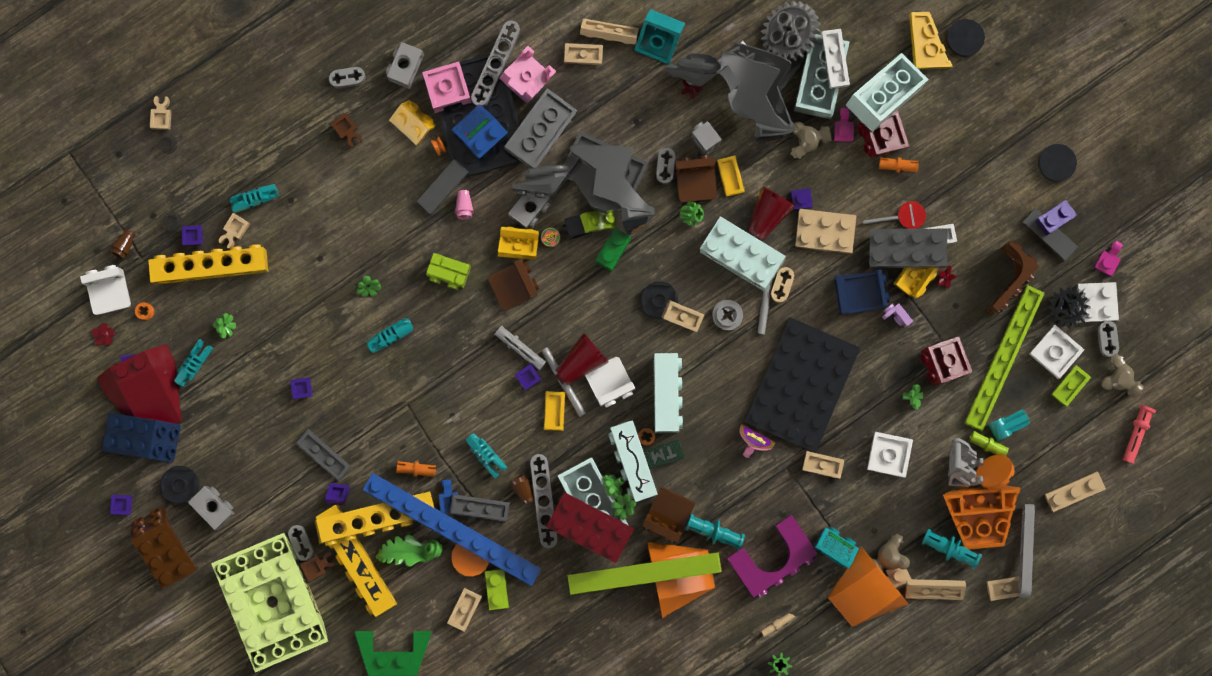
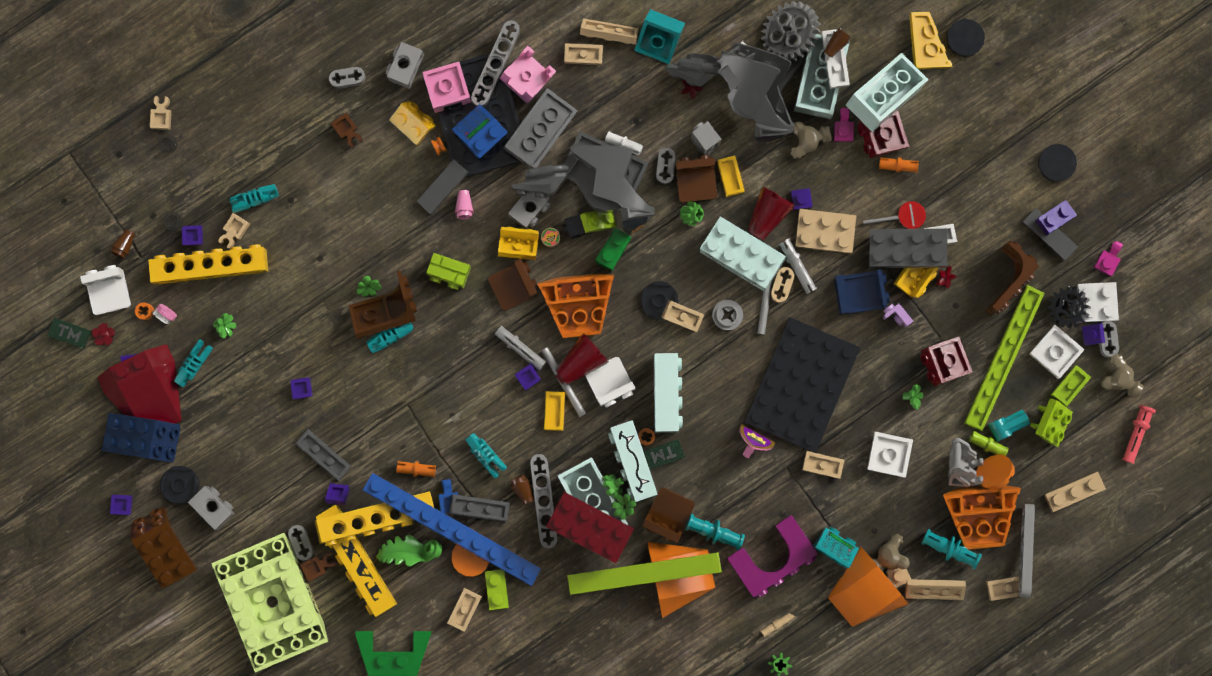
(69, 333): none -> clear green tile
(164, 314): none -> bright pink piece
(385, 310): none -> reddish brown bracket
(578, 302): none -> orange wedge
(617, 140): none -> white axle
(797, 266): none -> light grey pin
(837, 41): none -> reddish brown cone
(1053, 422): none -> lime plate
(1093, 334): none -> dark purple plate

